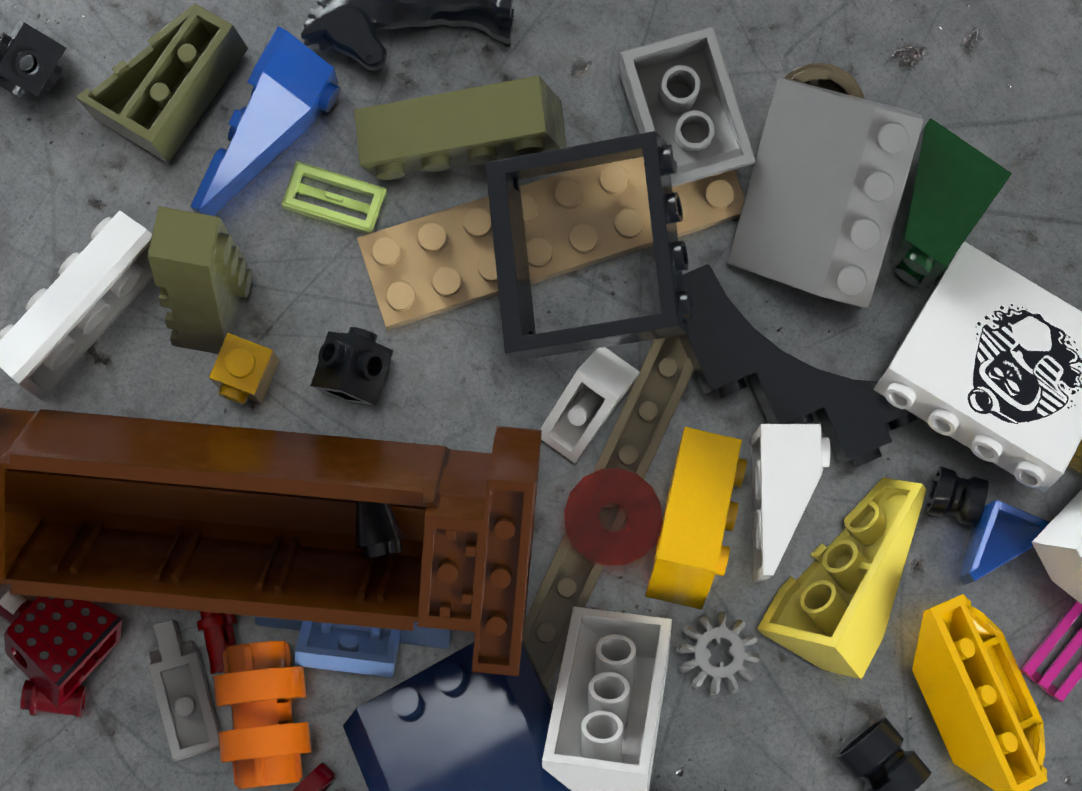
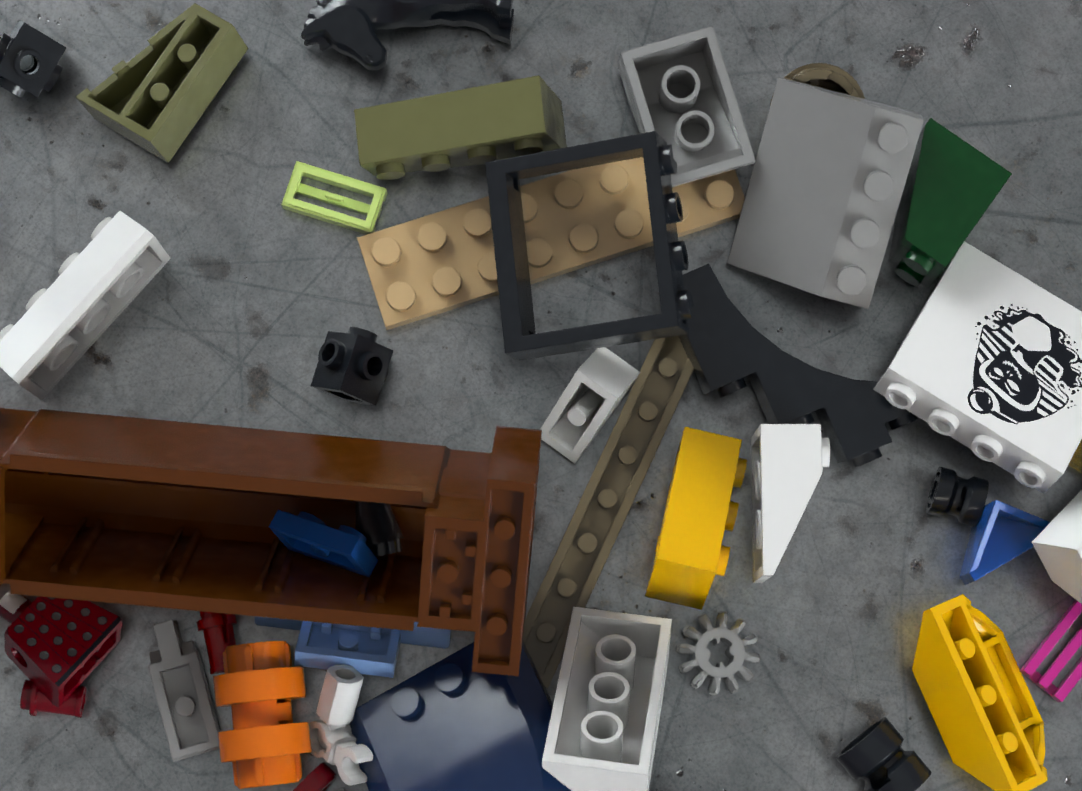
(198, 277): olive wedge -> none
(243, 370): yellow brick -> none
(285, 101): blue wedge -> none
(314, 539): none -> blue plate
(332, 733): none -> white bar
(617, 488): clear red tile -> none
(845, 597): light yellow wedge -> none

